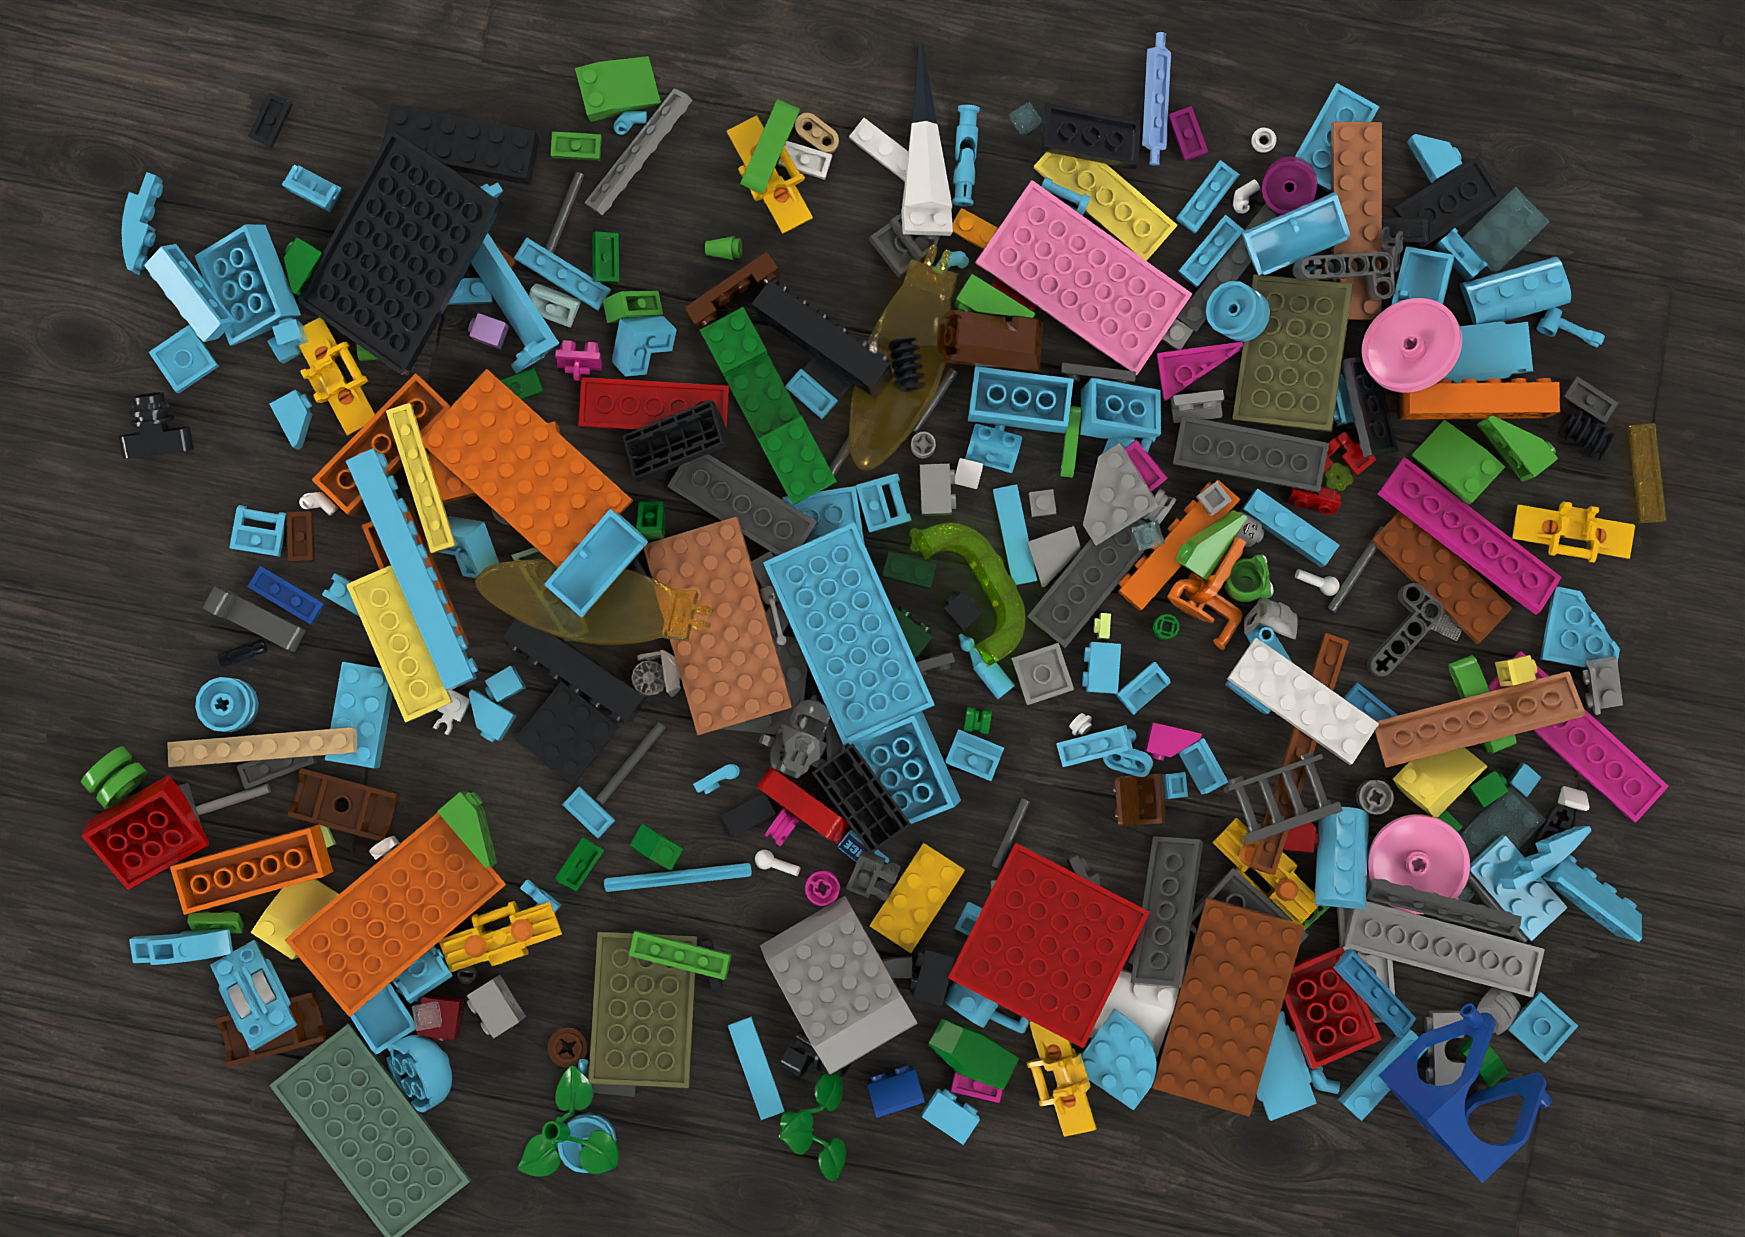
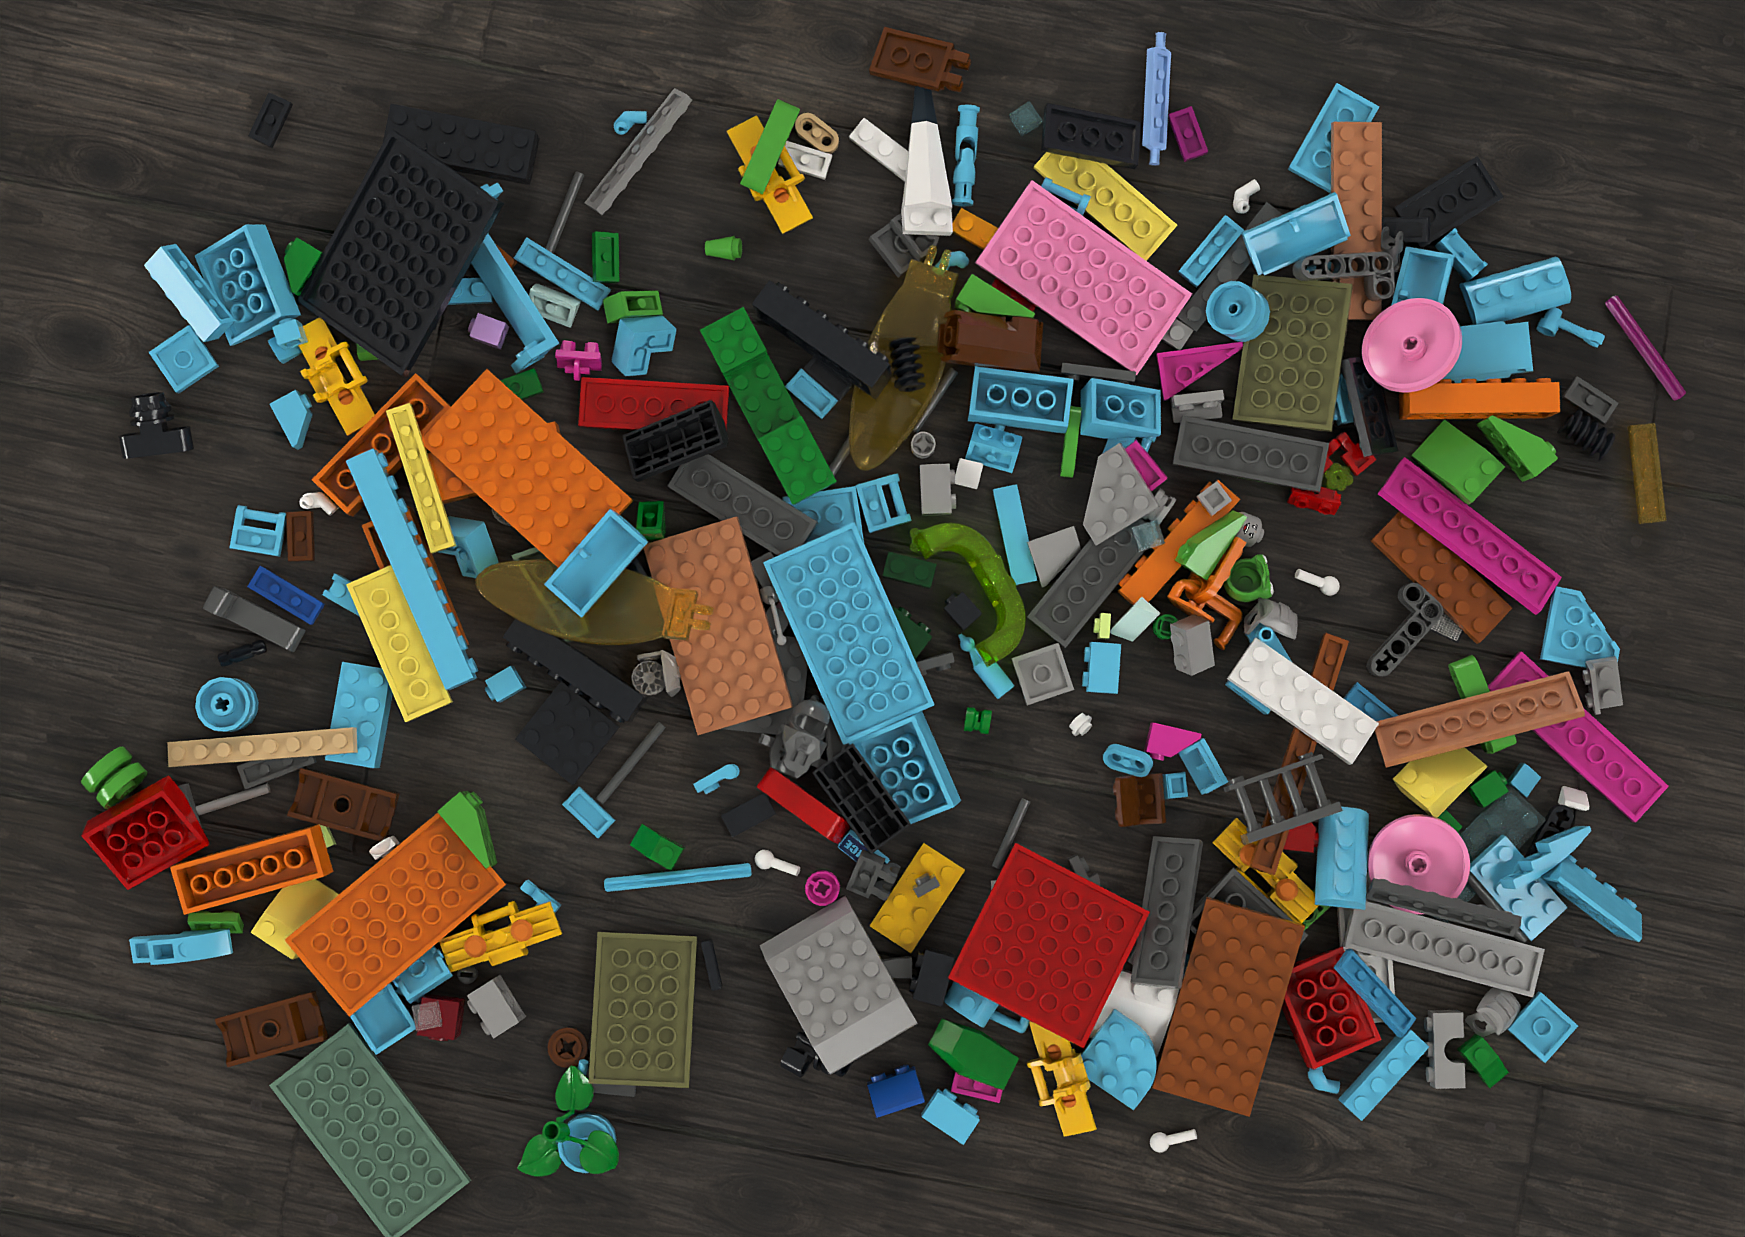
(136, 233): medium azure slope -> none
(253, 995): medium azure piece -> none
(312, 188): medium azure hinge -> none
(427, 1070): medium azure cylinder -> none
(453, 710): white plate -> none
(490, 716): medium azure slope -> none
(576, 146): bright green plate -> none
(579, 864): green plate -> none
(617, 87): bright green slope -> none
(680, 955): bright green plate -> none
(756, 1068): medium azure tile -> none
(759, 271): reddish brown piece -> none
(782, 826): dark pink wheel -> none
(798, 1127): green plant -> none
(918, 61): none -> reddish brown tile
(925, 884): none -> dark grey plate
(968, 918): medium azure slope -> none
(974, 755): medium azure plate -> none
(1042, 503): light grey plate -> none
(1096, 745): medium azure piece -> none
(1135, 620): none -> light aqua slope
(1143, 687): medium azure hinge -> none
(1160, 1142): none -> white bar
(1192, 645): none -> light grey brick
(1207, 197): medium azure tile -> none
(1269, 135): white plate -> none
(1285, 1076): medium azure piece -> none
(1287, 170): magenta wheel -> none
(1290, 528): medium azure brick -> none
(1353, 576): dark grey bar -> none
(1374, 797): light grey wheel -> none
(1434, 156): medium azure slope -> none
(1445, 1108): blue piece -> none
(1505, 230): clear light blue plate -> none
(1516, 671): light yellow slope -> none
(1574, 523): yellow piece -> none
(1645, 348): none -> magenta axle

